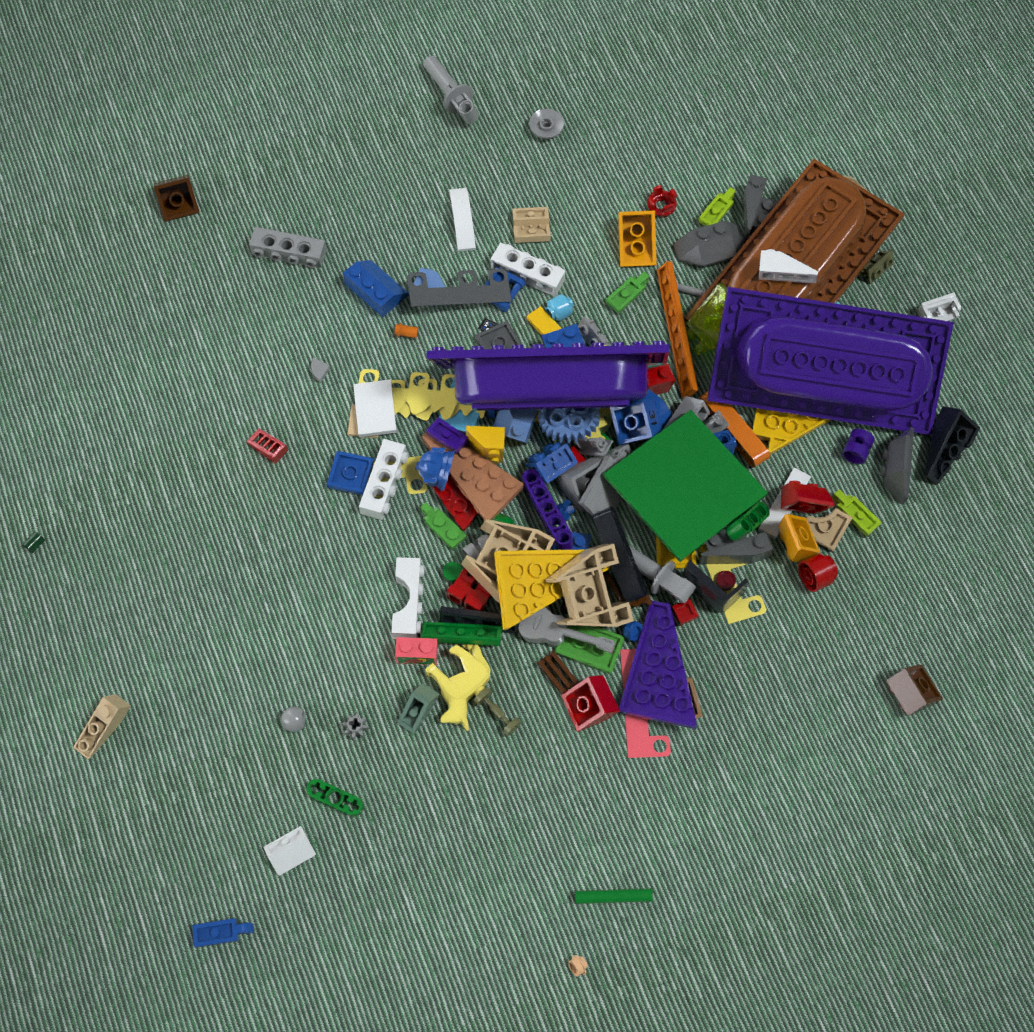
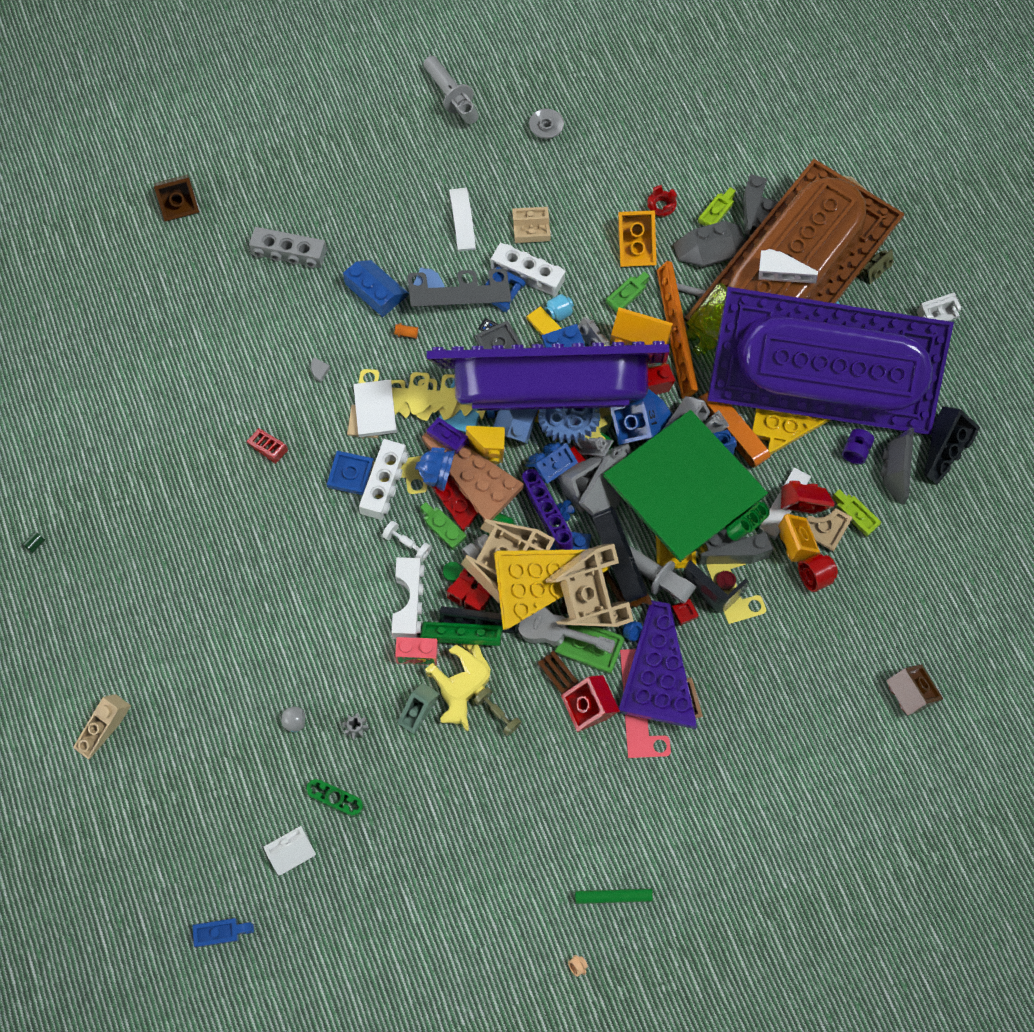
(390, 531): none -> white wheel
(635, 327): none -> light orange slope

